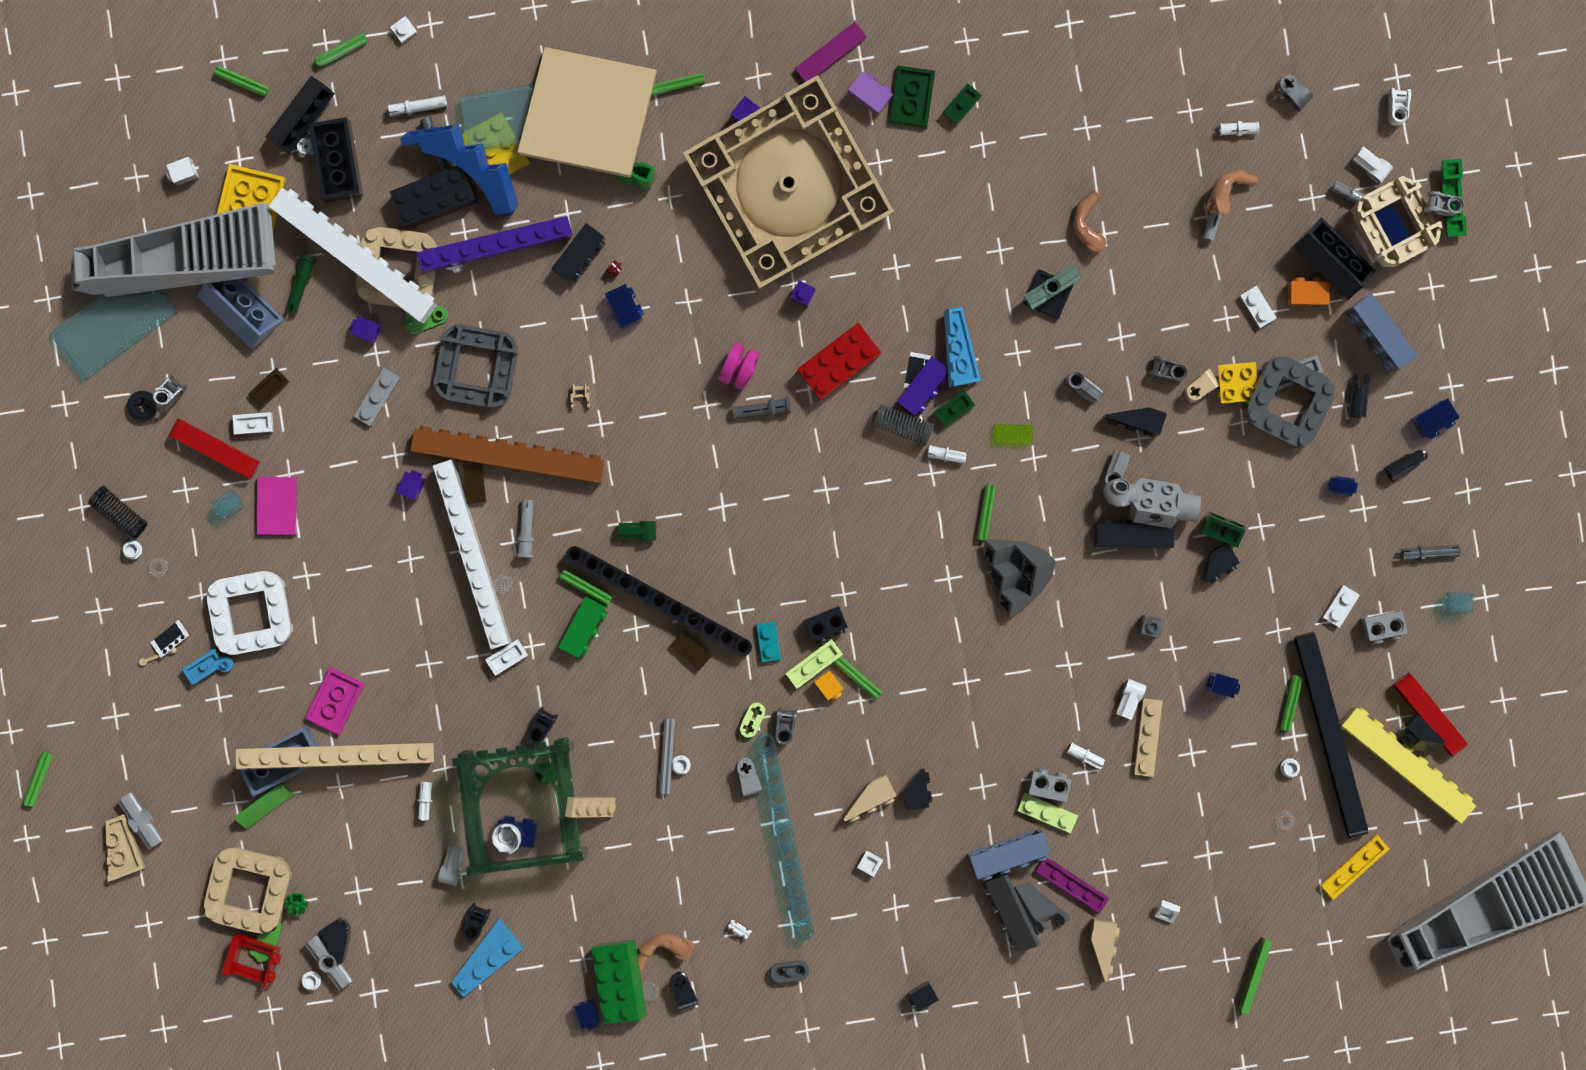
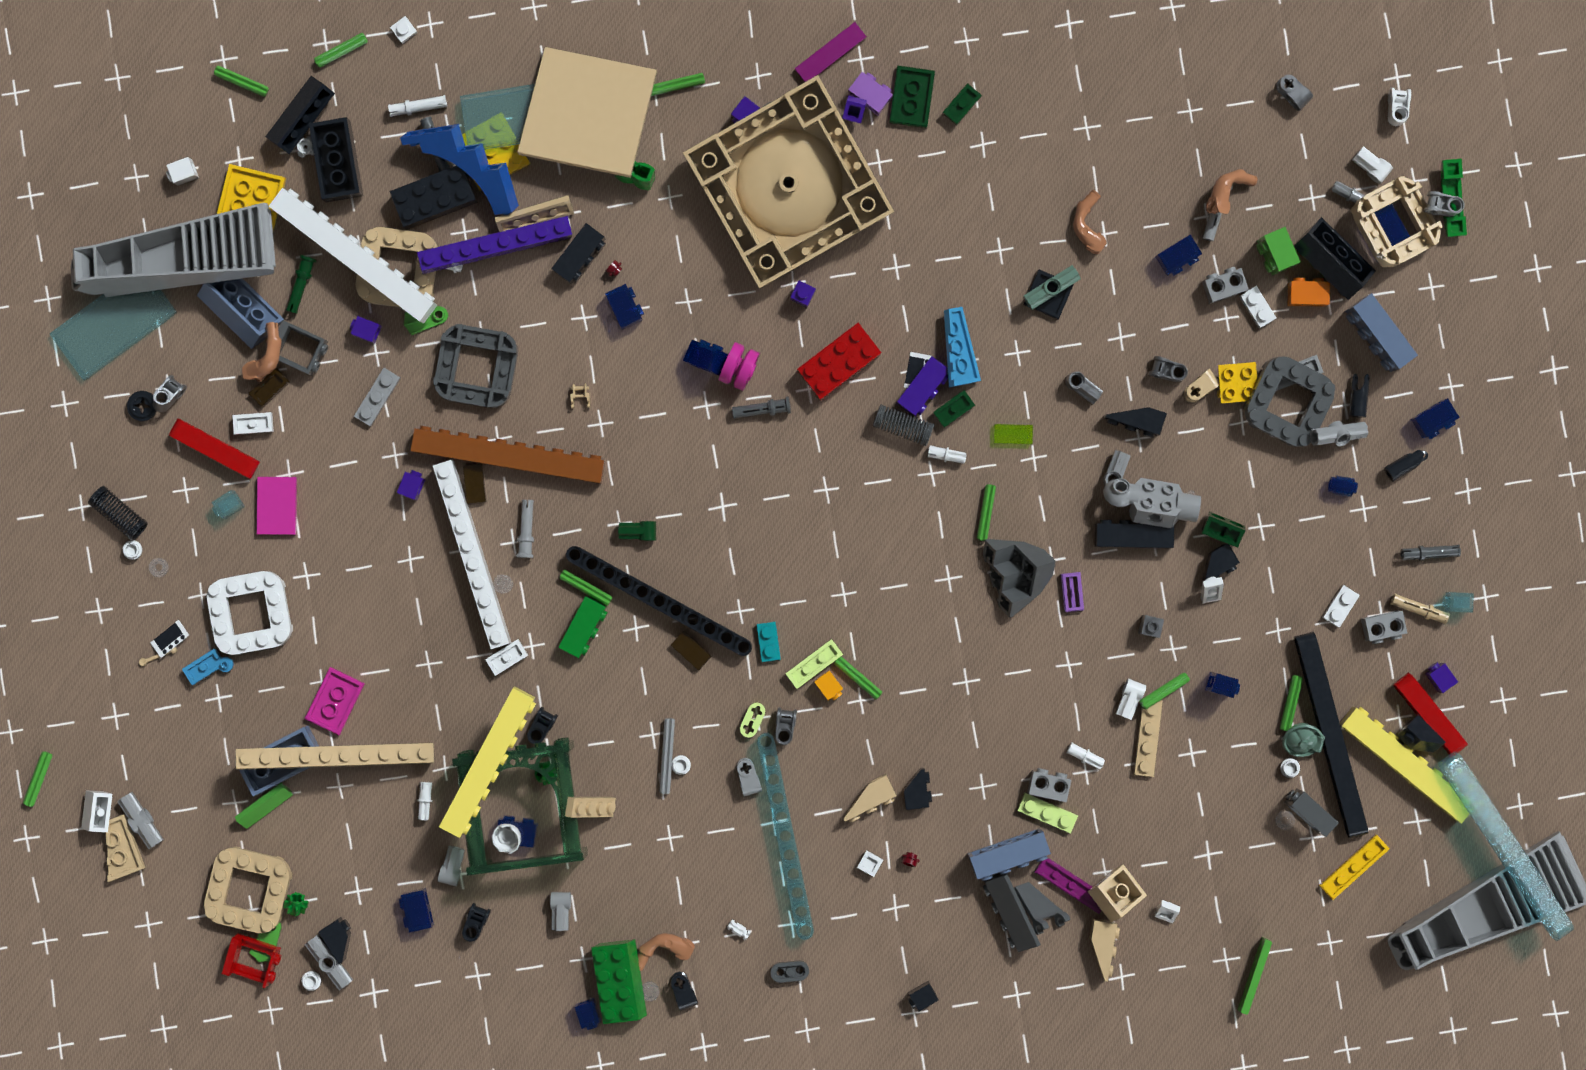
(96, 811): none -> white brick
(265, 365): none -> nougat piece
(284, 331): none -> dark grey window
(417, 910): none -> clear blue brick
(487, 762): none -> light yellow brick
(489, 956): dark azure wing -> none
(535, 214): none -> tan plate
(560, 905): none -> light grey piece
(705, 356): none -> clear blue brick
(824, 619): black brick -> none
(854, 109): none -> dark purple brick
(910, 859): none -> dark red plate
(1072, 594): none -> medium lavender tile
(1117, 893): none -> tan brick
(1164, 691): none -> bright green axle
(1178, 255): none -> clear blue brick
(1212, 589): none -> white plate
(1226, 289): none -> light grey brick
(1239, 128): white pin -> none
(1277, 251): none -> bright green brick
(1303, 740): none -> sand green piece
(1310, 812): none -> dark grey window
(1339, 433): none -> light grey piece
(1428, 612): none -> tan pin
(1441, 677): none -> dark purple brick
(1506, 846): none -> clear light blue beam

